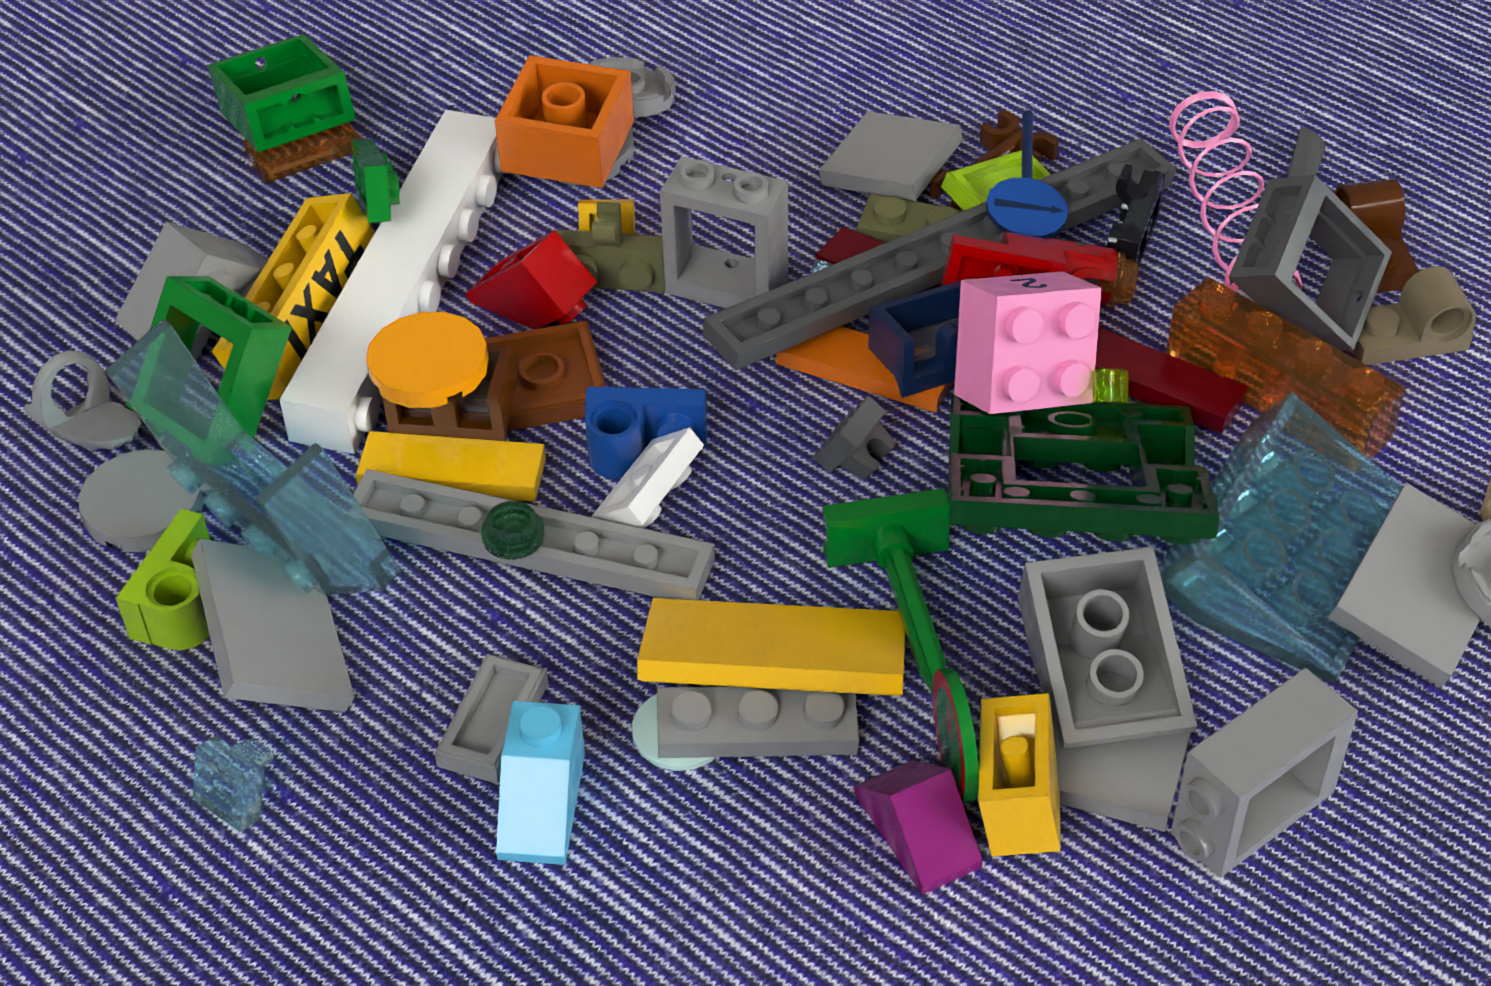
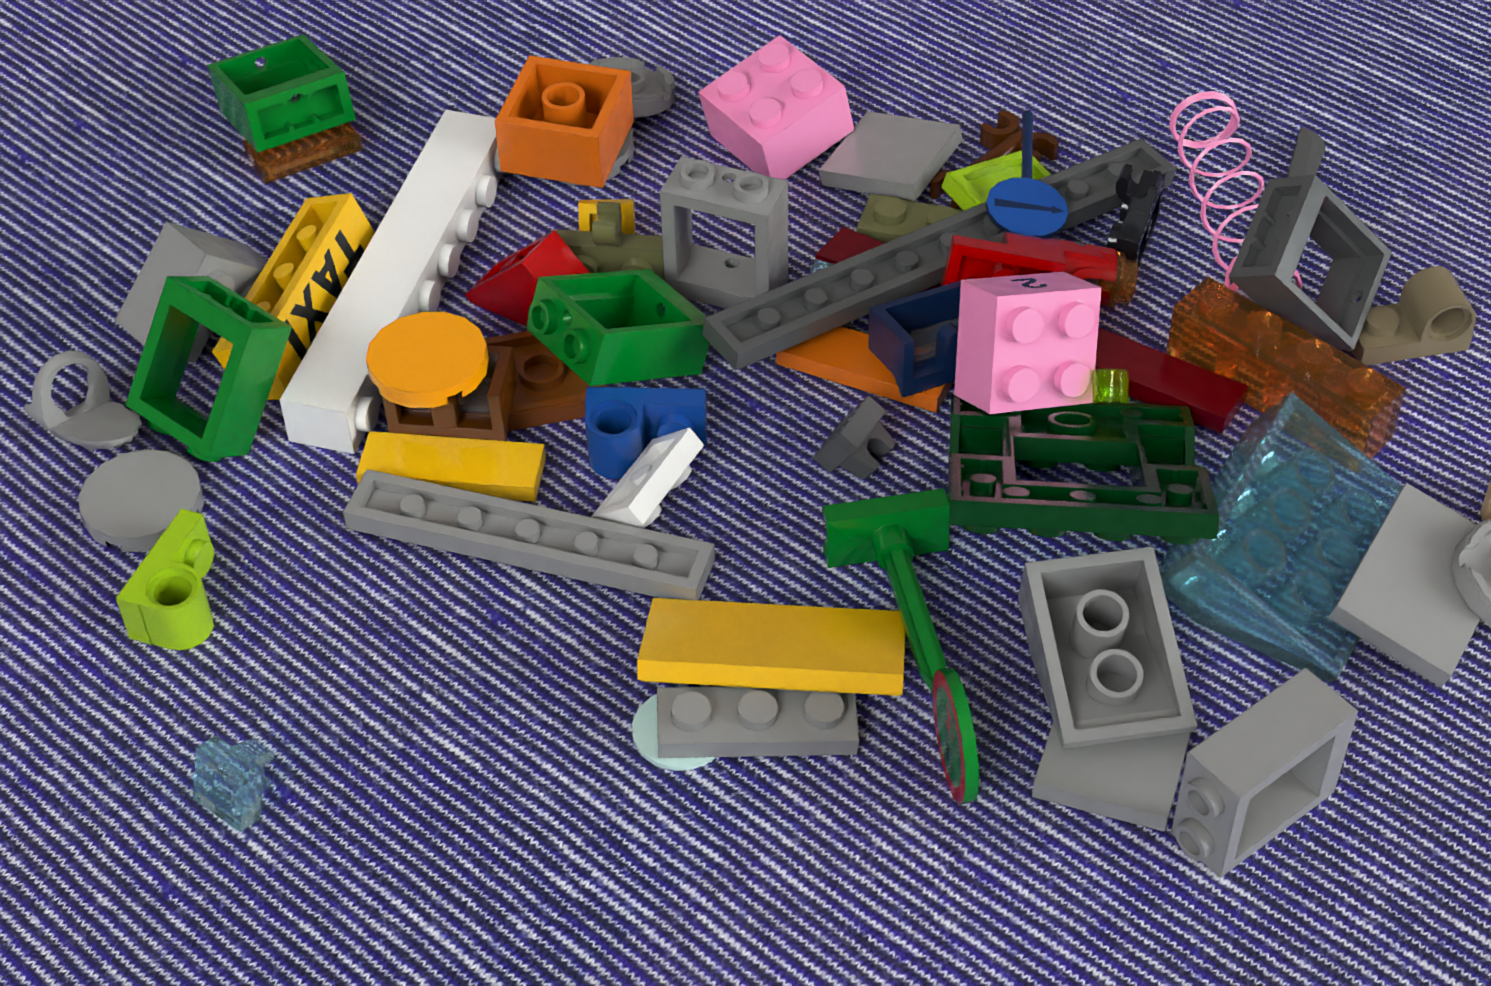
(267, 633): light grey tile -> none
(289, 511): clear light blue windscreen -> none
(374, 180): green plate -> none
(480, 724): light grey tile -> none
(512, 530): clear green plate -> none
(539, 782): slope -> none
(574, 317): none -> green window
(777, 110): none -> bright pink brick
(922, 822): magenta slope -> none
(1019, 775): yellow slope -> none
(1382, 210): reddish brown plate -> none

